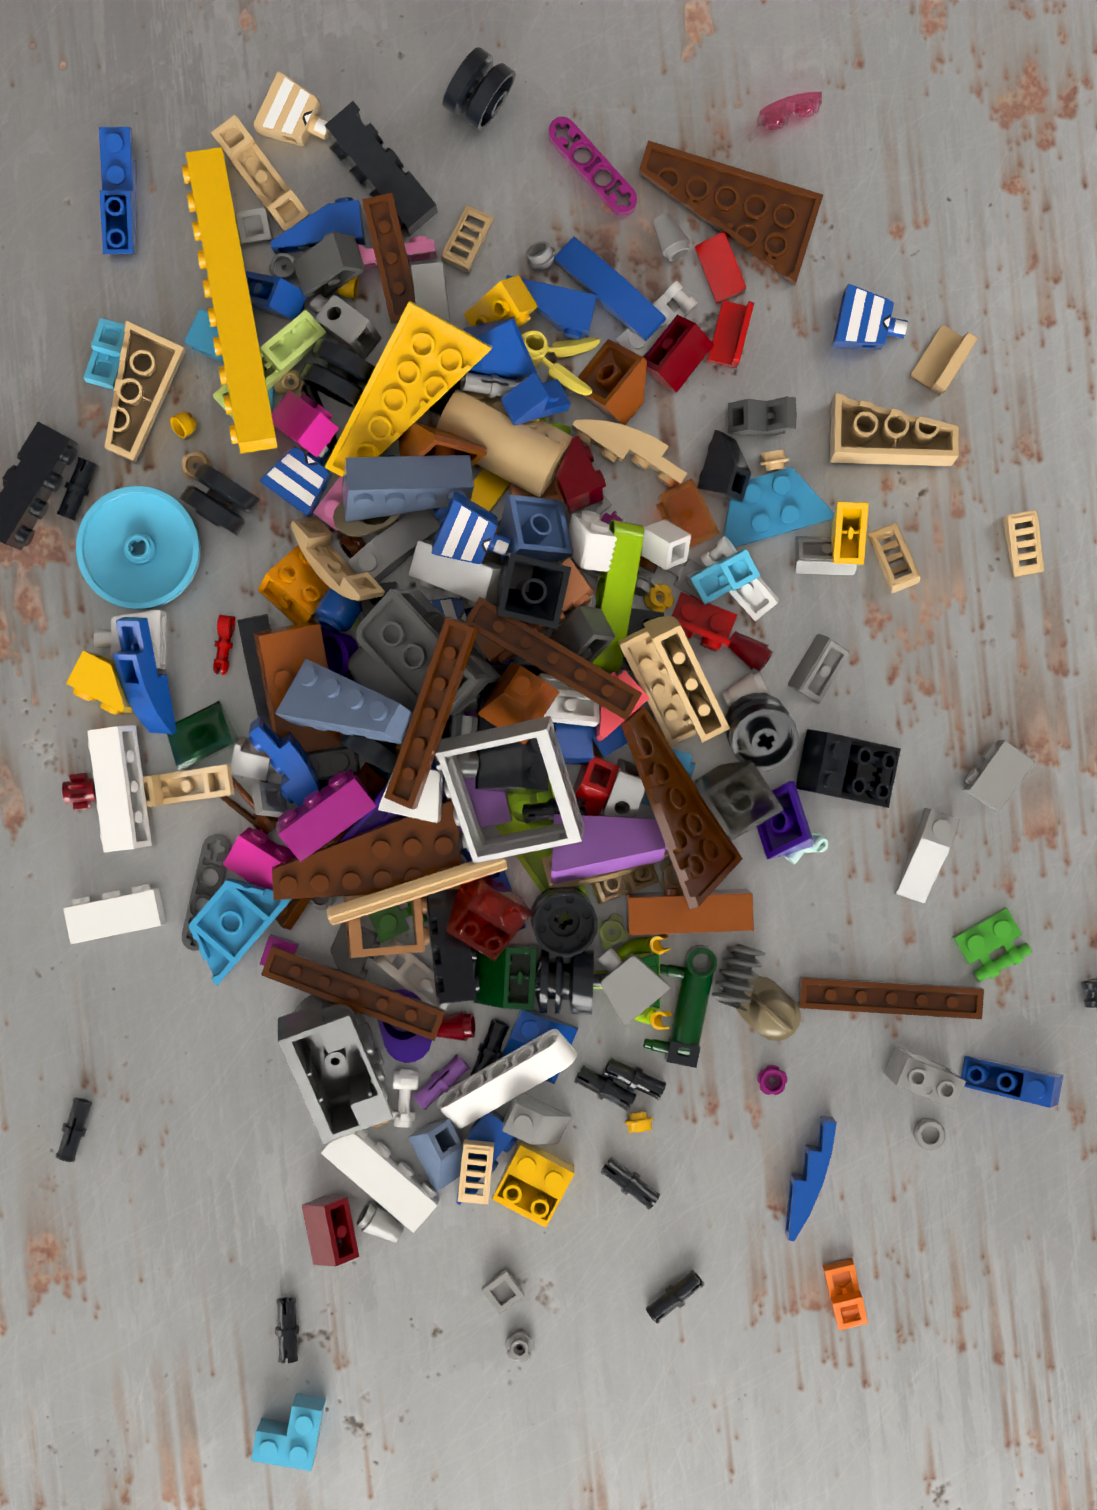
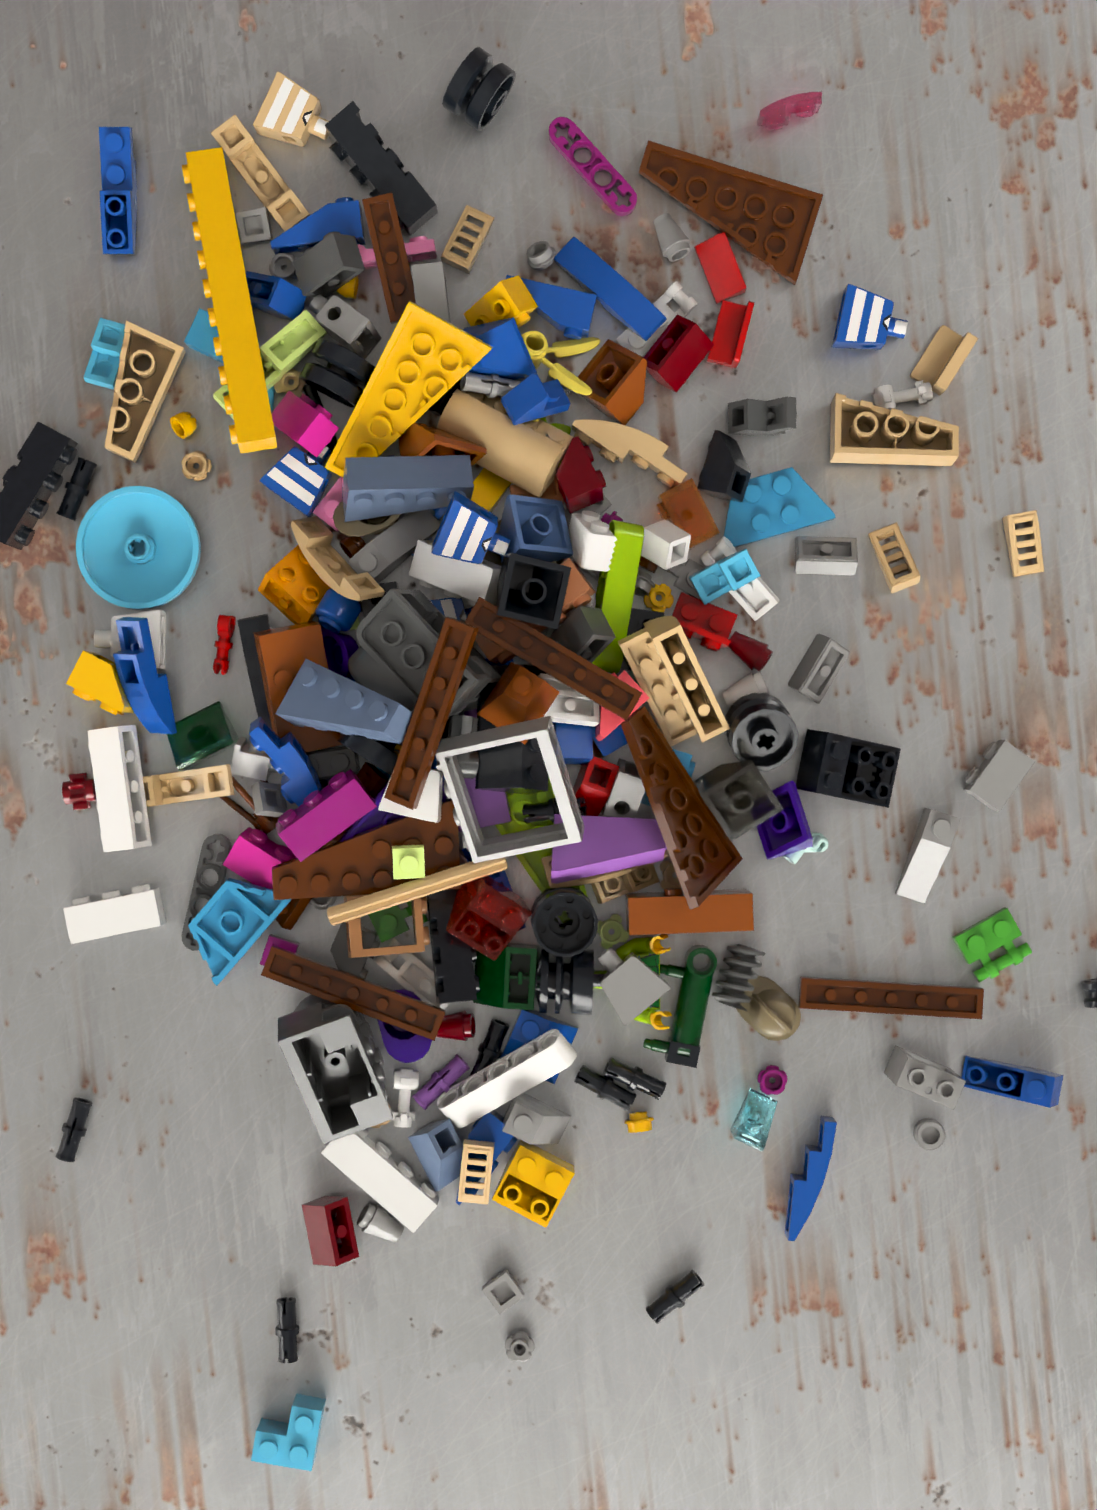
(219, 499): black wheel -> none
(408, 861): none -> yellowish green plate
(630, 1183): black pin -> none
(754, 1120): none -> clear light blue slope
(773, 459): tan plate -> none
(845, 1294): orange slope -> none
(849, 532): yellow slope -> none
(886, 398): none -> white bar

